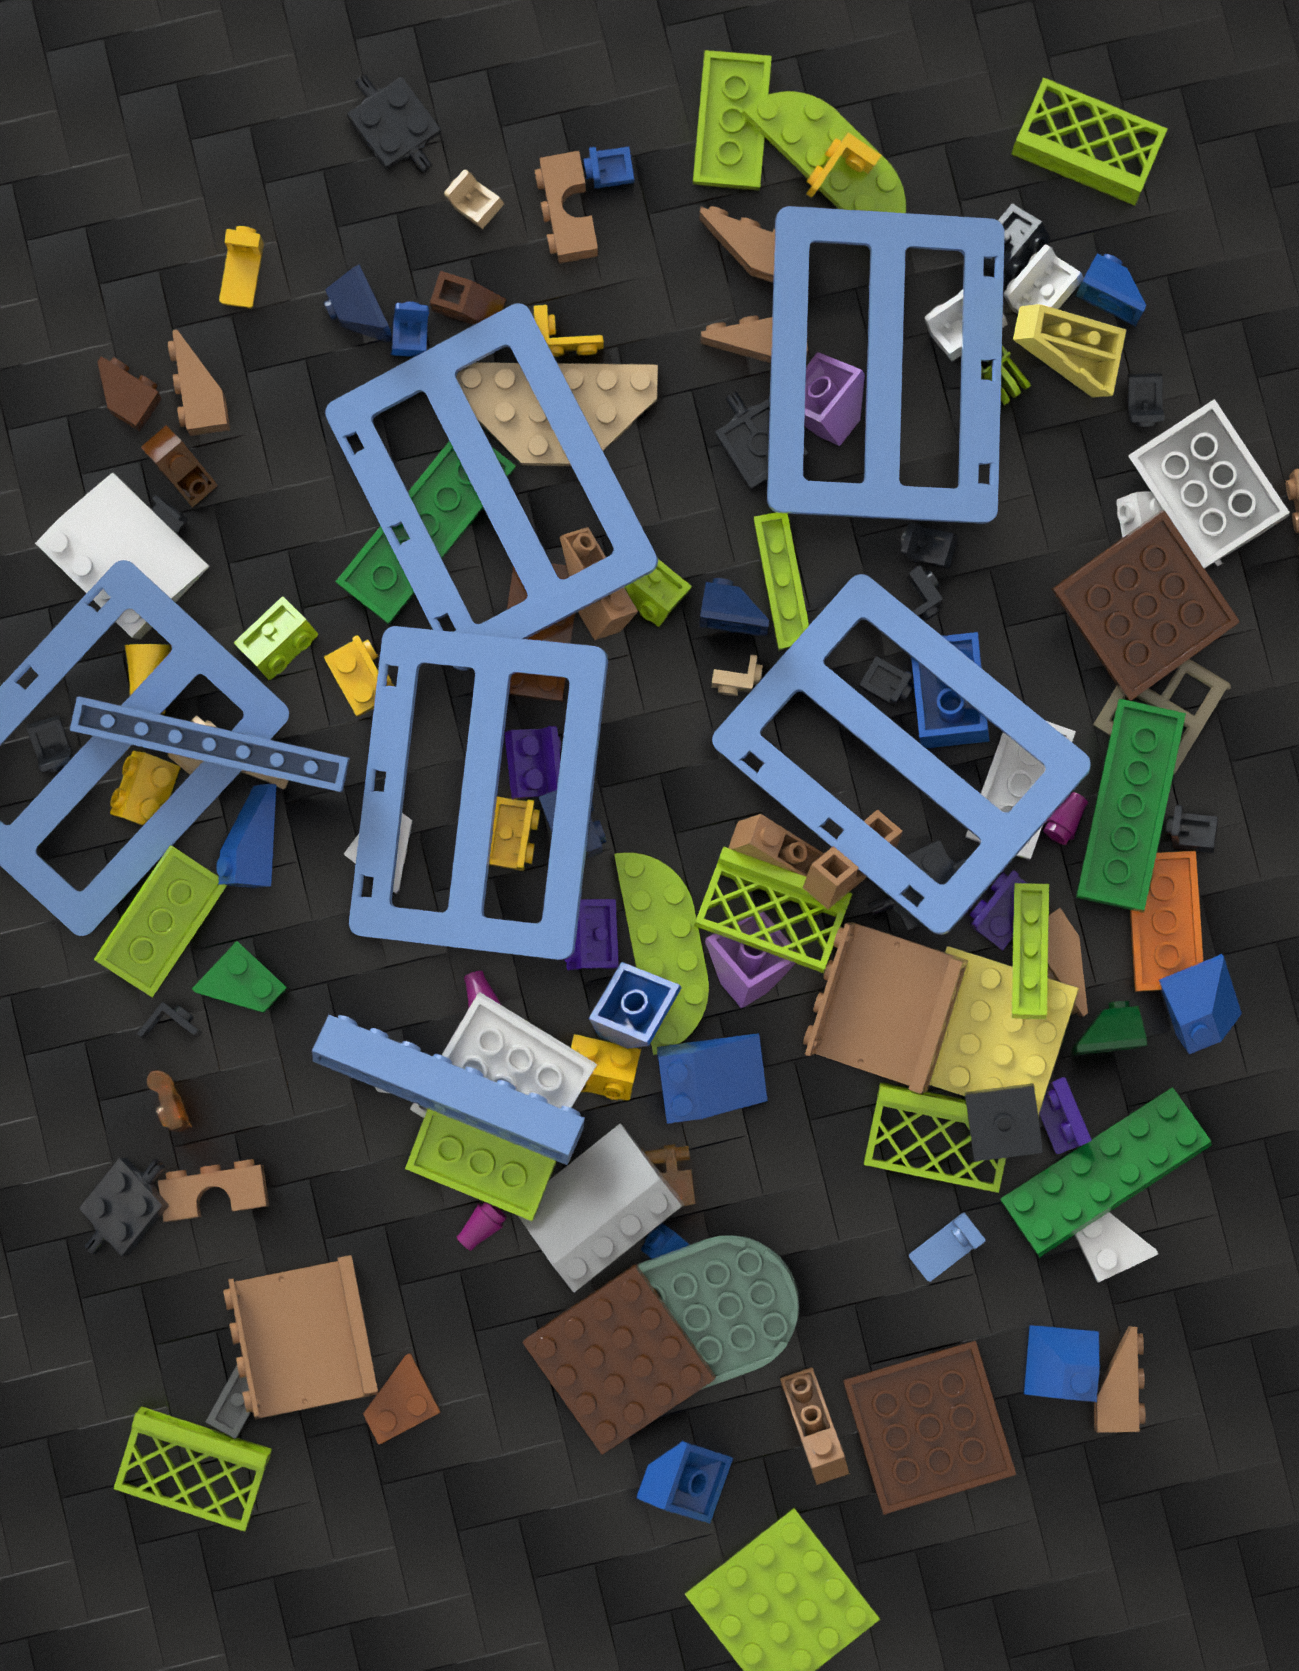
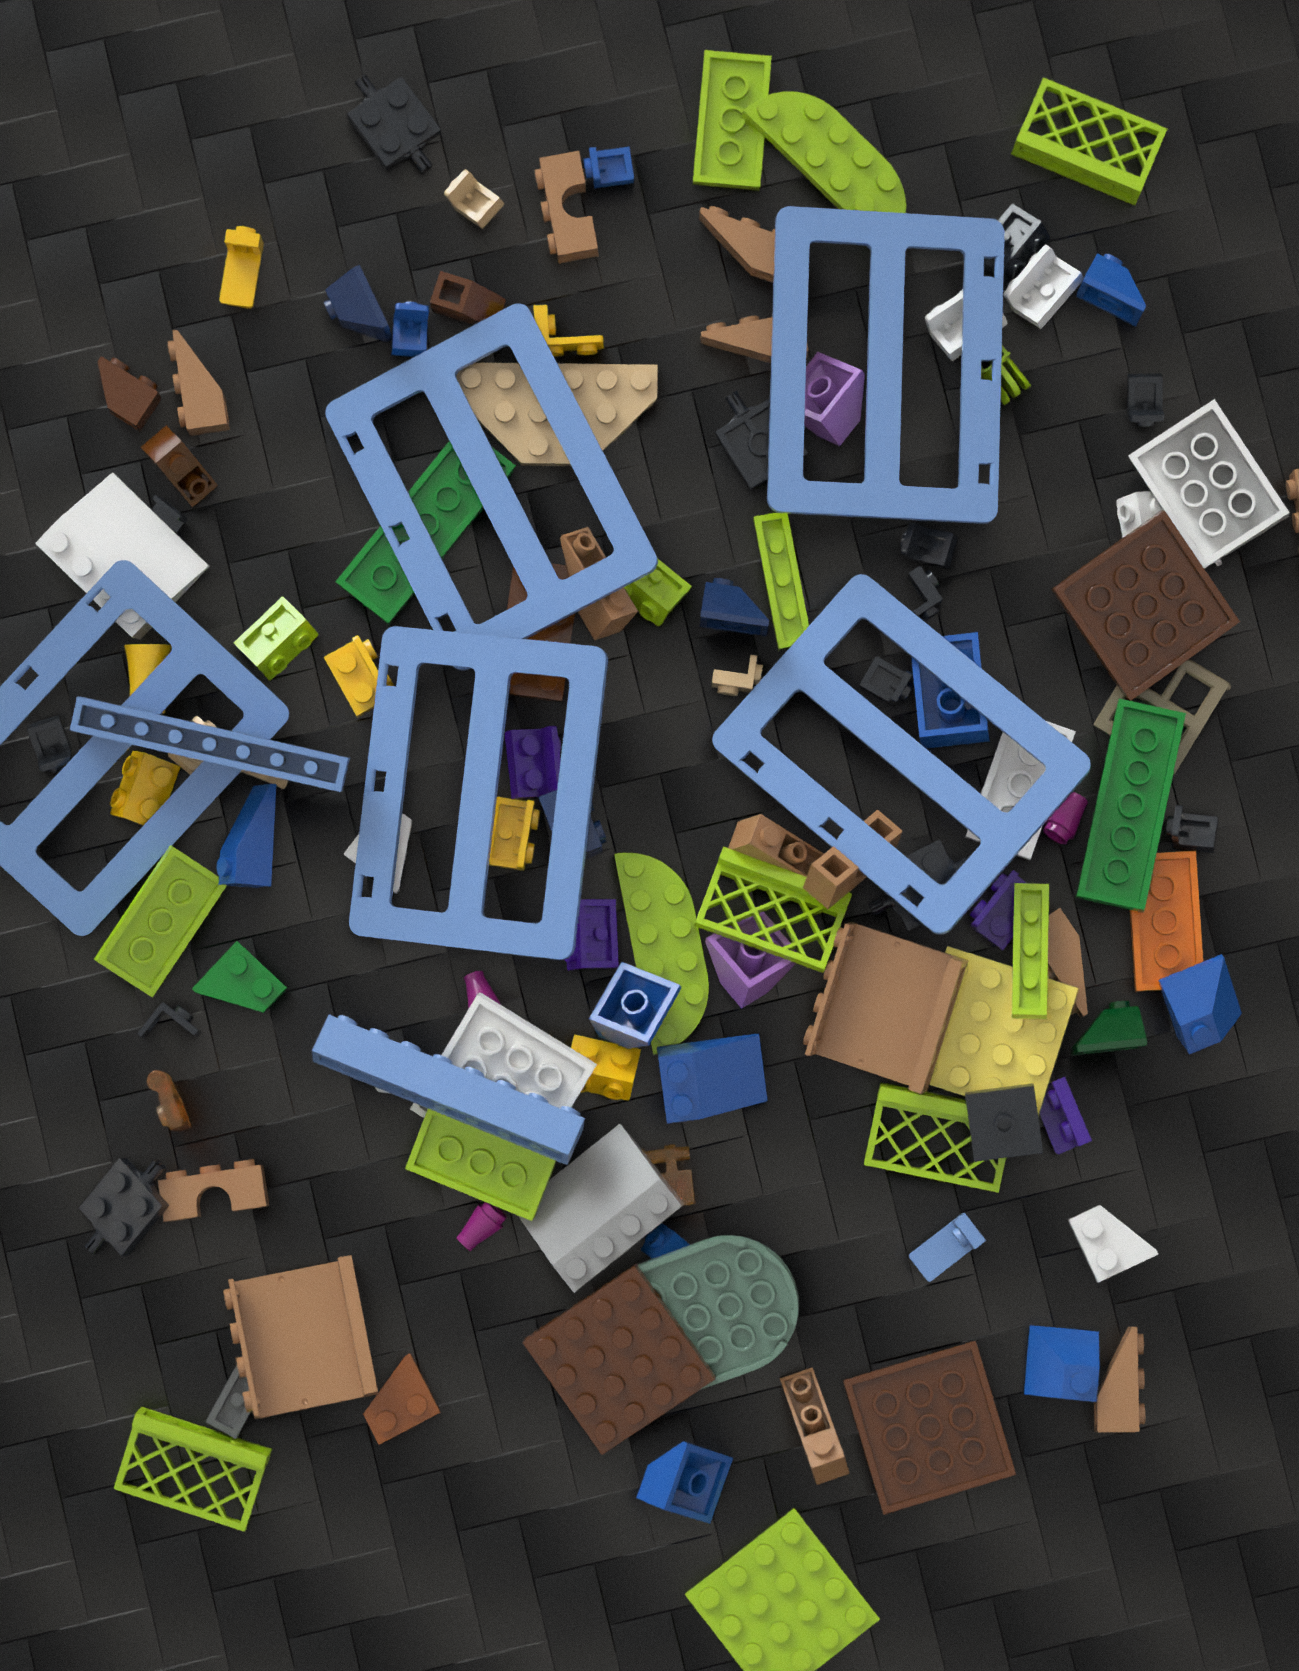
(857, 155): yellow bracket -> none
(1073, 346): light yellow wedge -> none
(1106, 1172): green plate -> none

